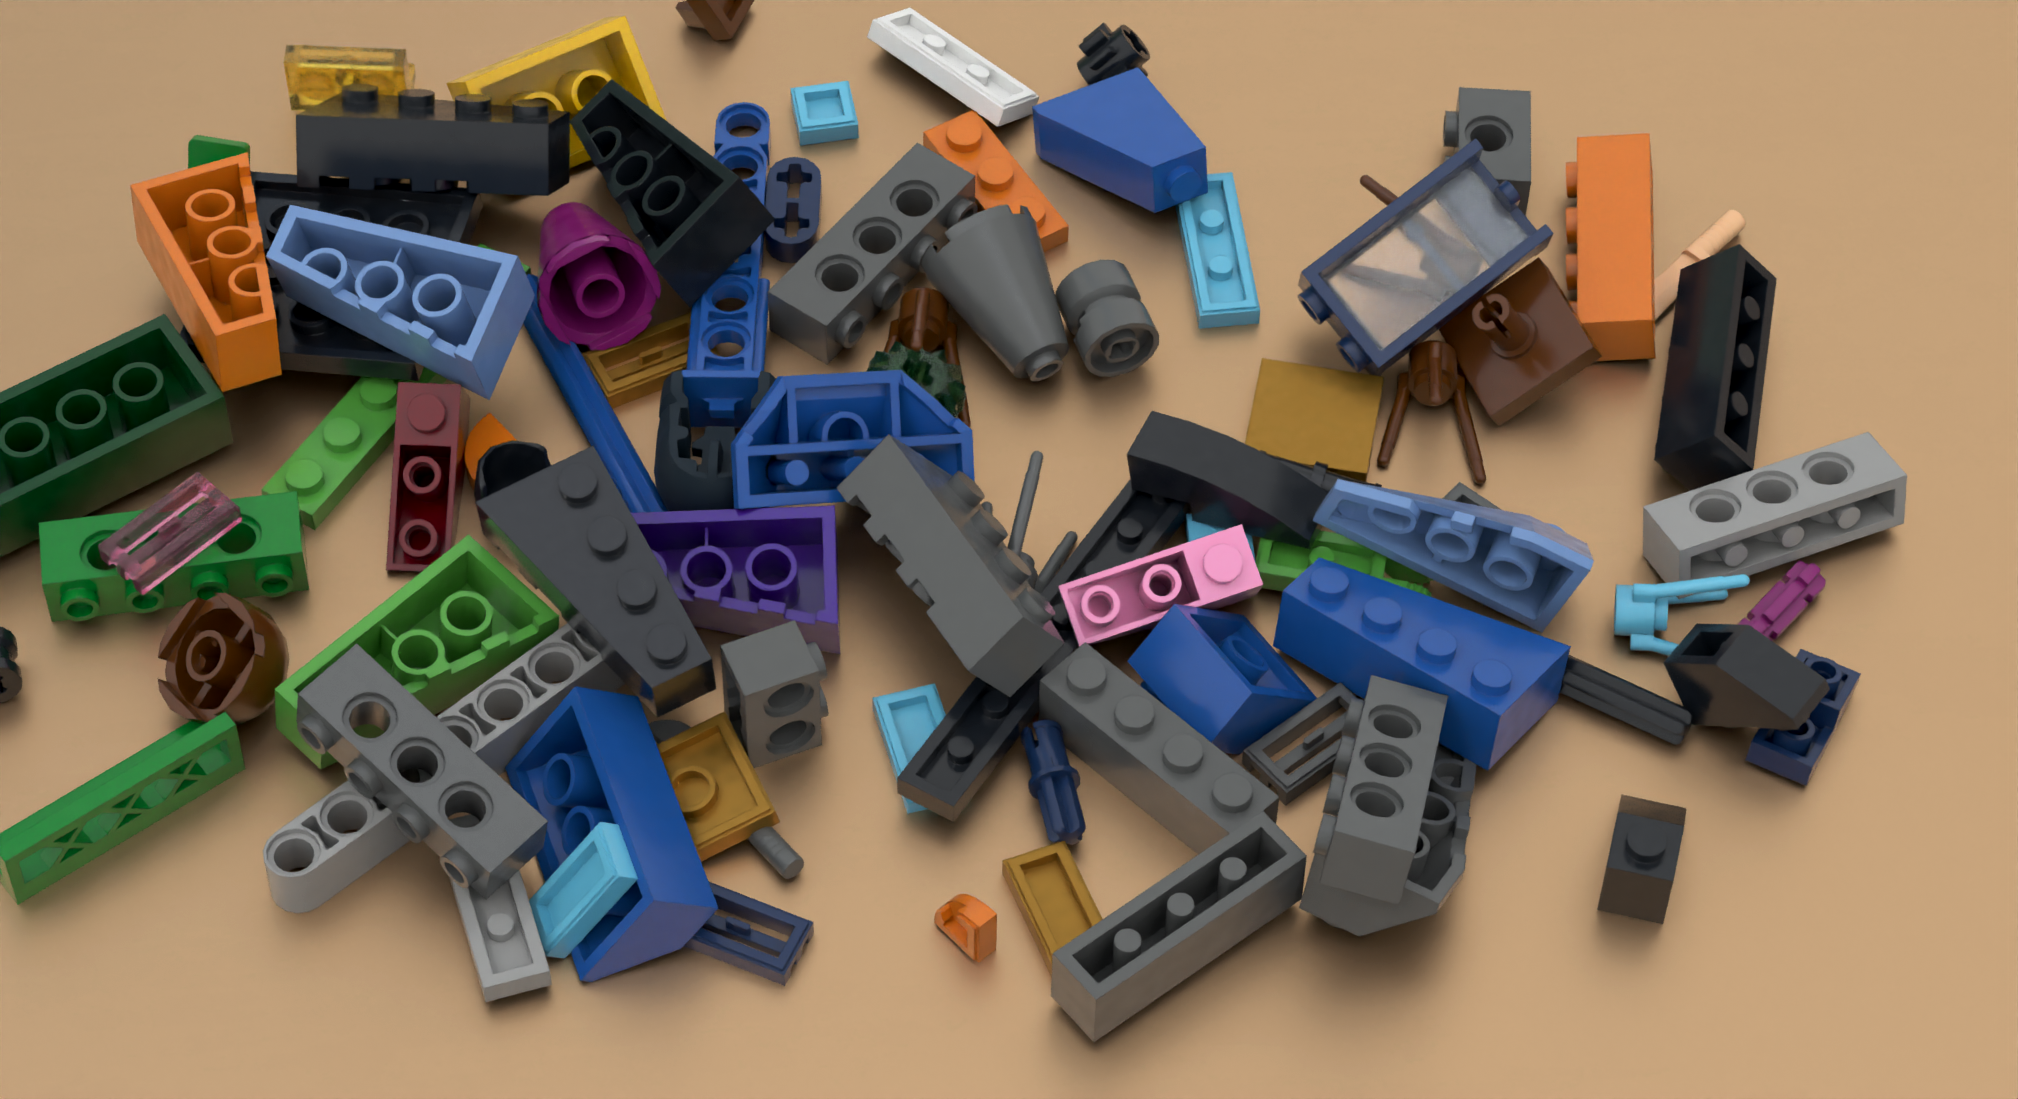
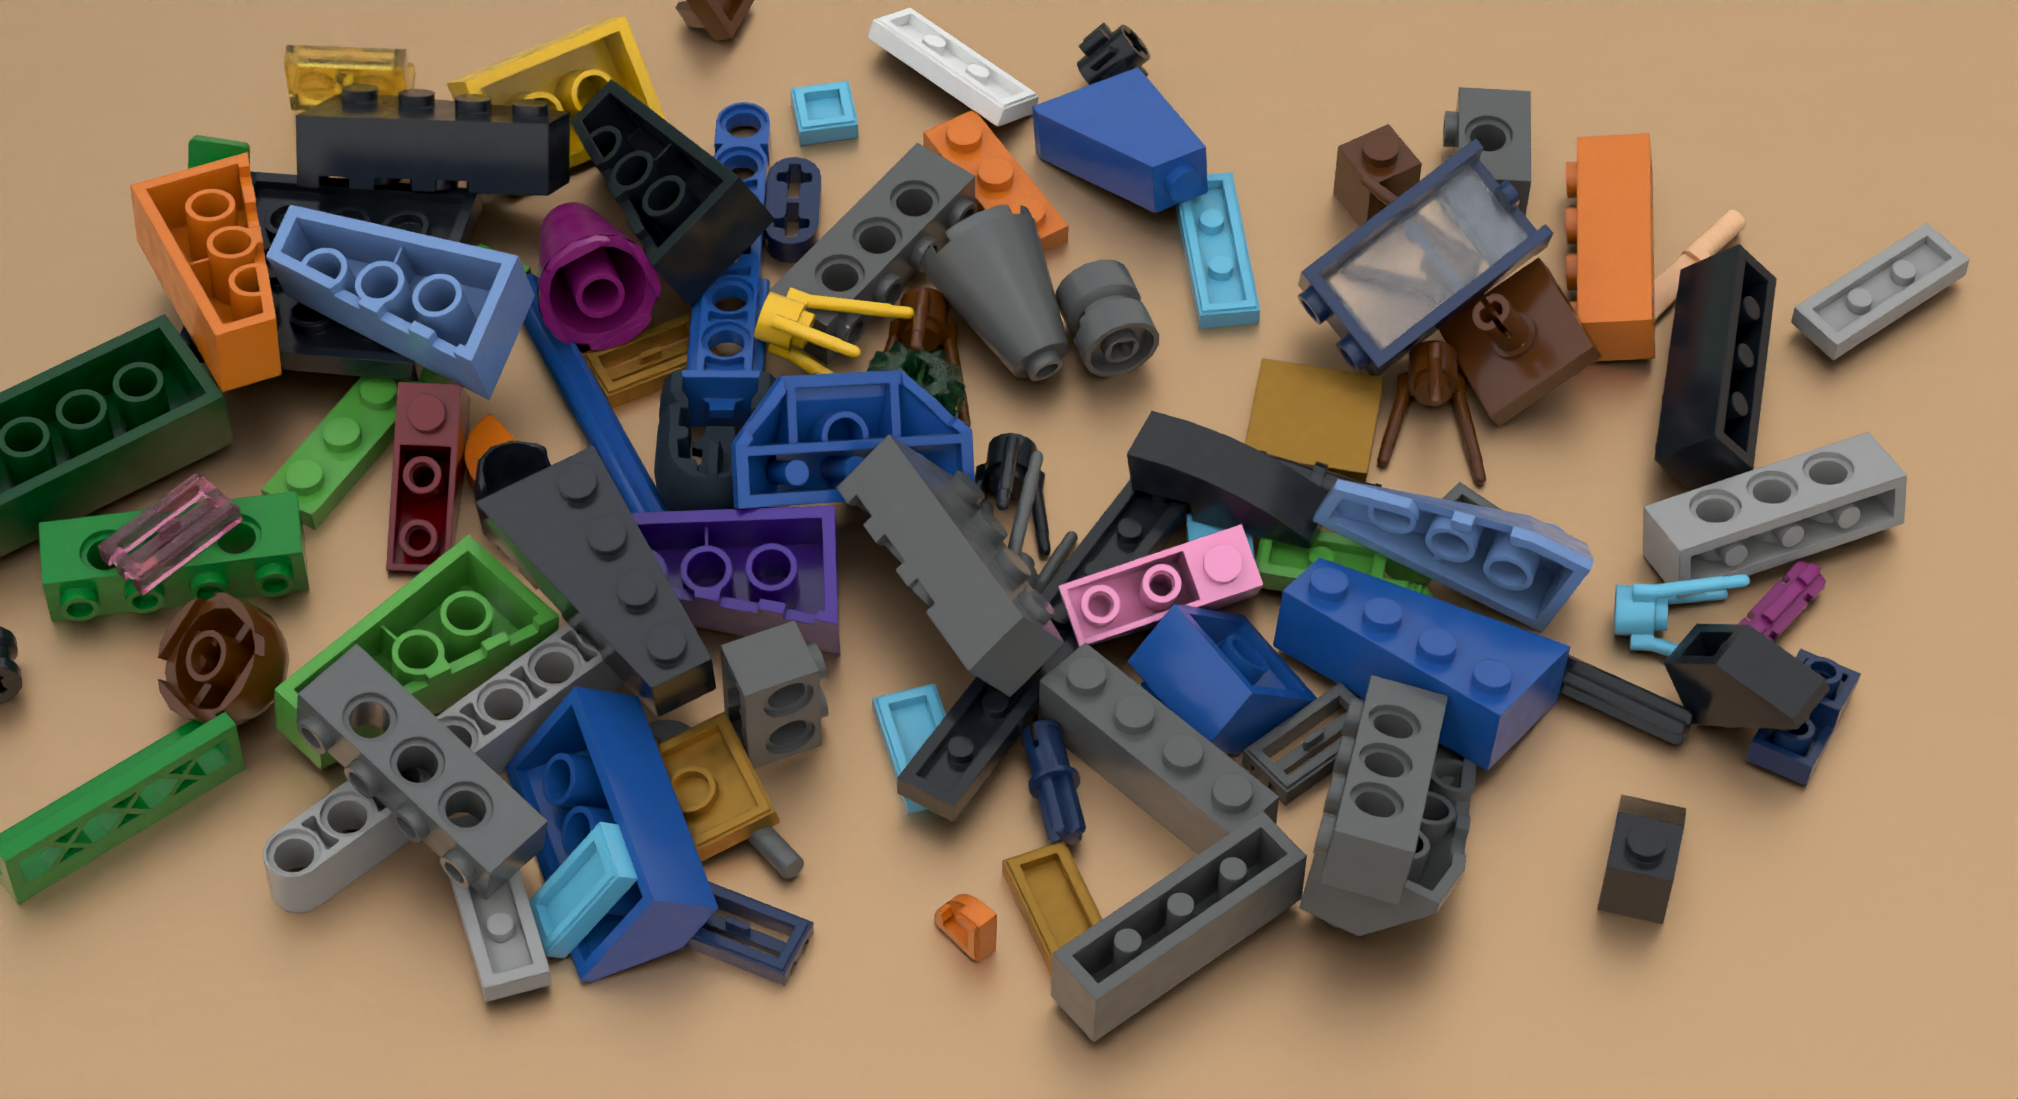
(788, 324): none -> yellow plant
(1004, 476): none -> black plant
(1381, 157): none -> reddish brown brick
(1880, 291): none -> light grey plate

